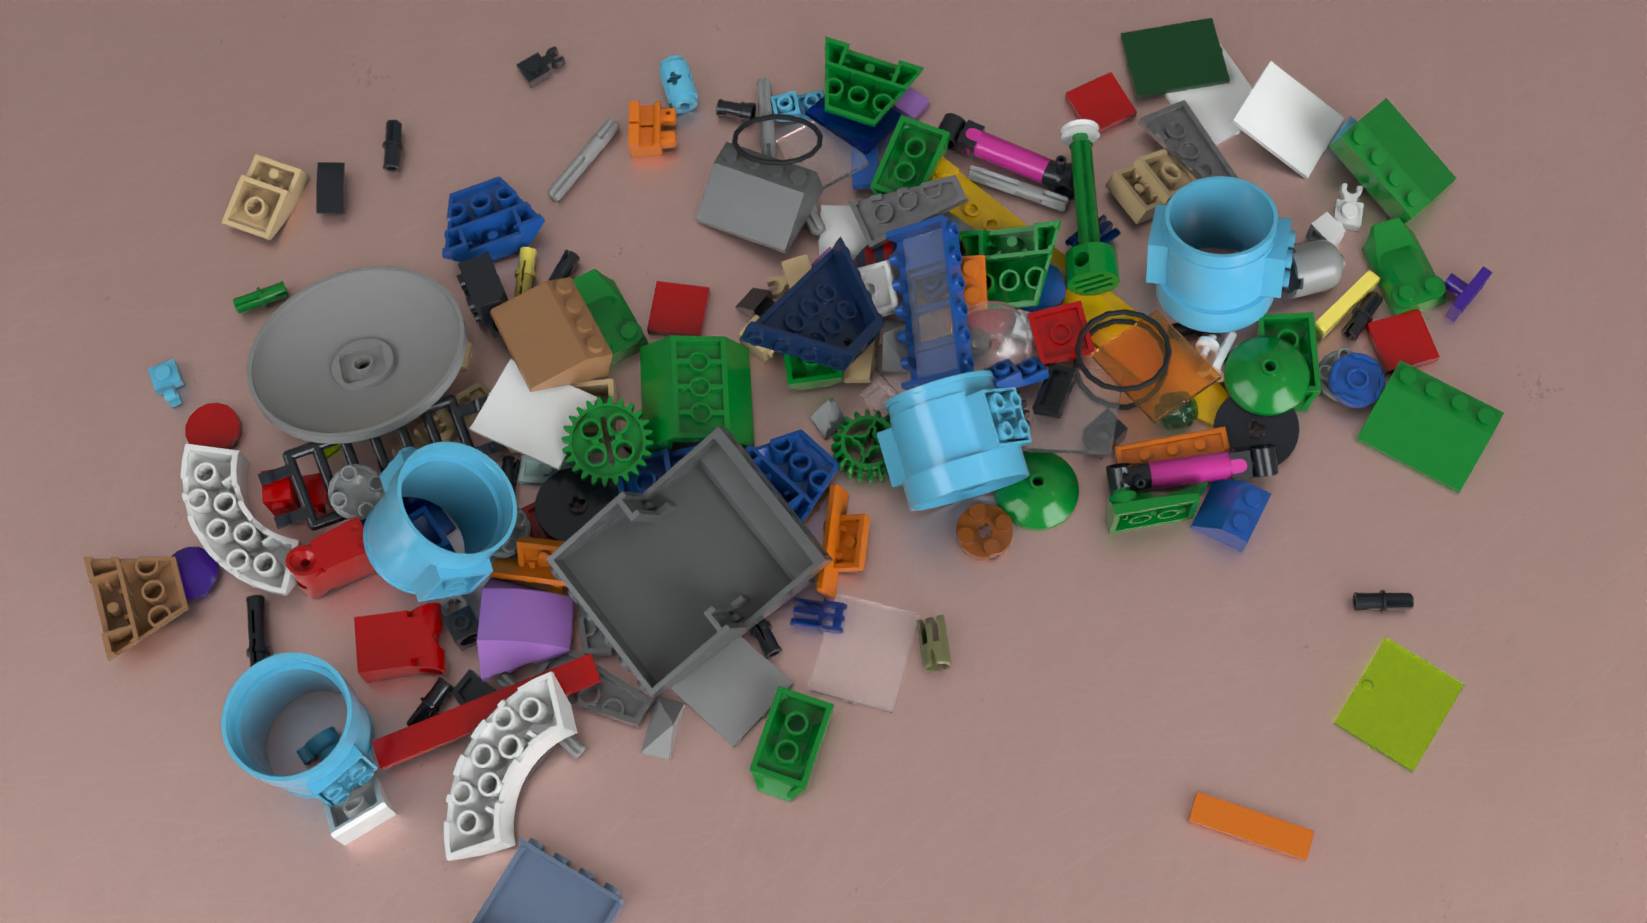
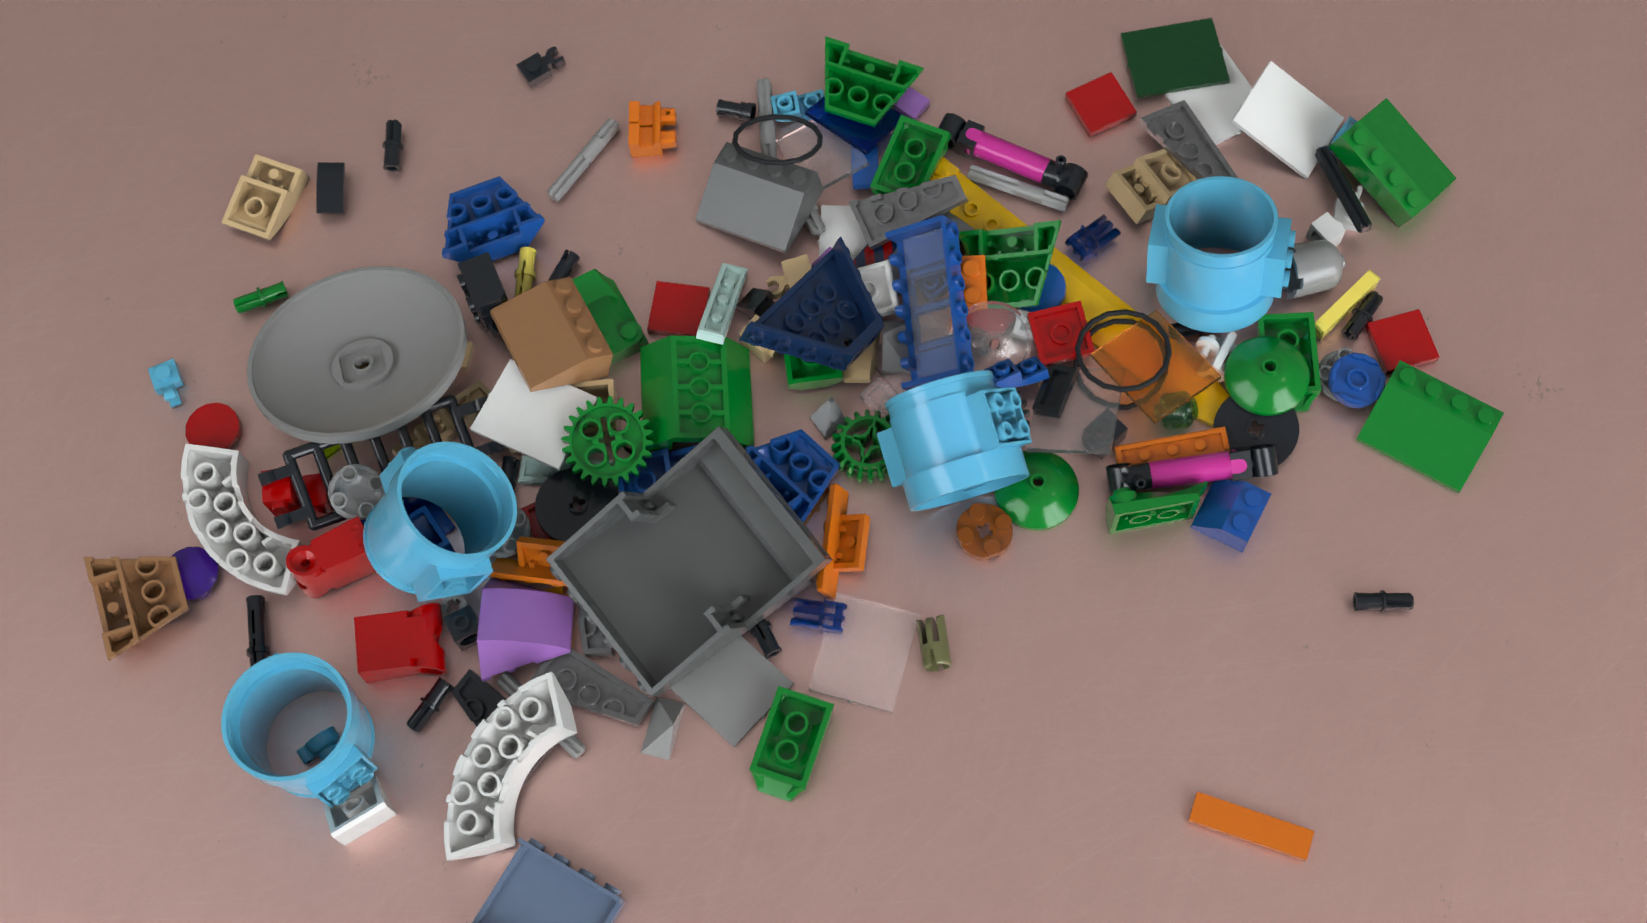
(465, 718): red tile -> none
(678, 84): medium azure piece -> none
(722, 303): none -> light aqua tile
(1091, 264): green piece -> none
(1343, 189): none -> black axle
(1399, 704): clear neon green piece -> none
(1403, 267): green slope -> none
(1464, 291): dark purple tile -> none

